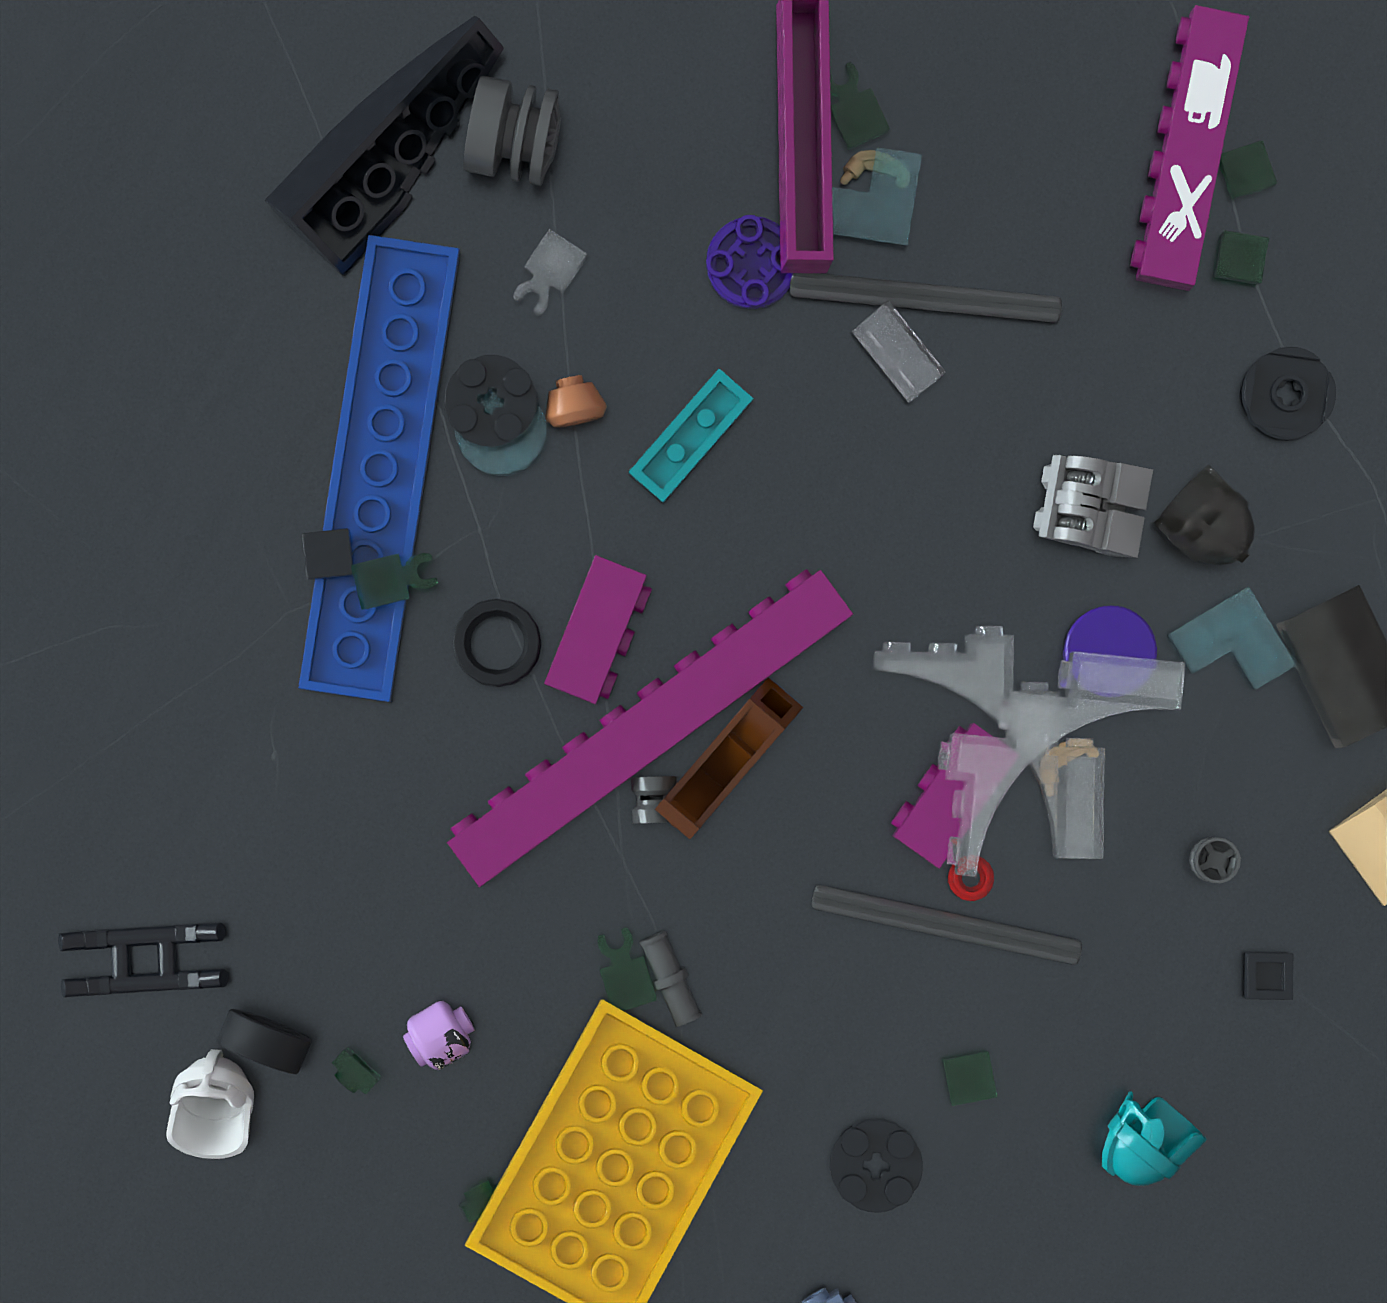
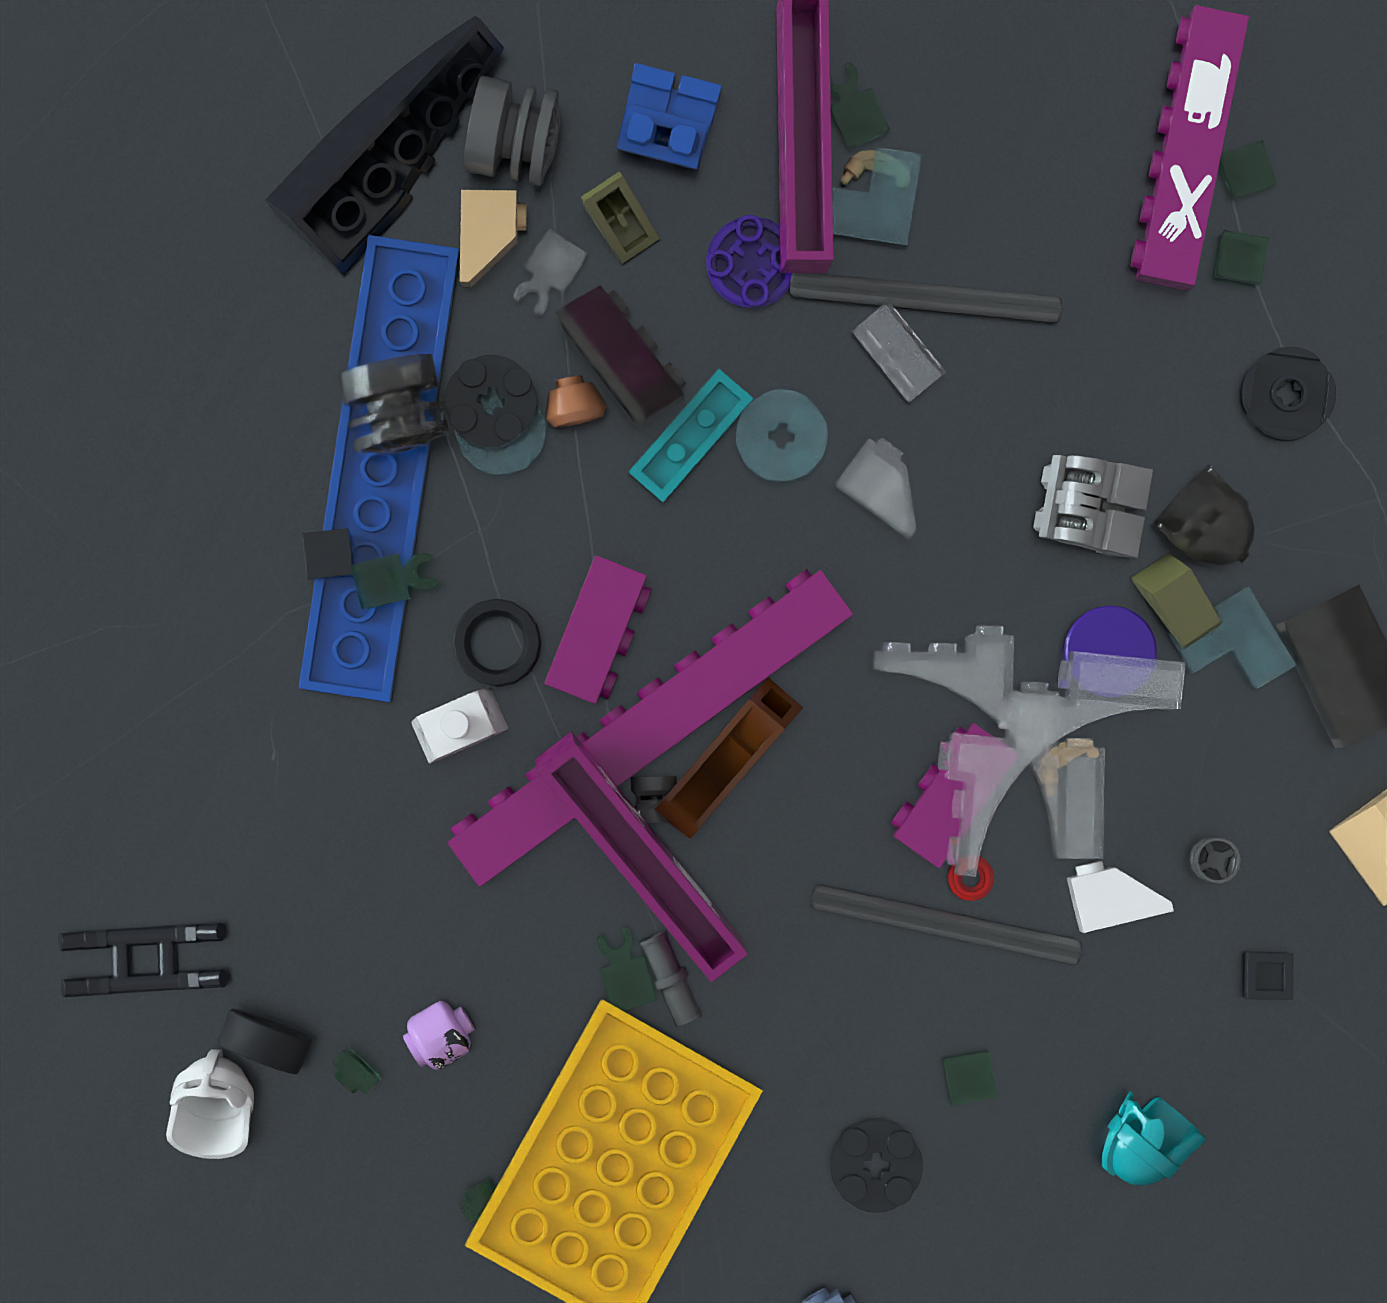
(393, 404): none -> clear smoke wheel
(459, 724): none -> white torso
(488, 230): none -> tan slope
(619, 217): none -> olive slope
(621, 355): none -> clear smoke slope
(641, 856): none -> magenta brick
(683, 112): none -> blue hips
(802, 419): none -> clear light blue plate
(881, 485): none -> clear slope
(1111, 898): none -> white slope
(1177, 599): none -> olive slope

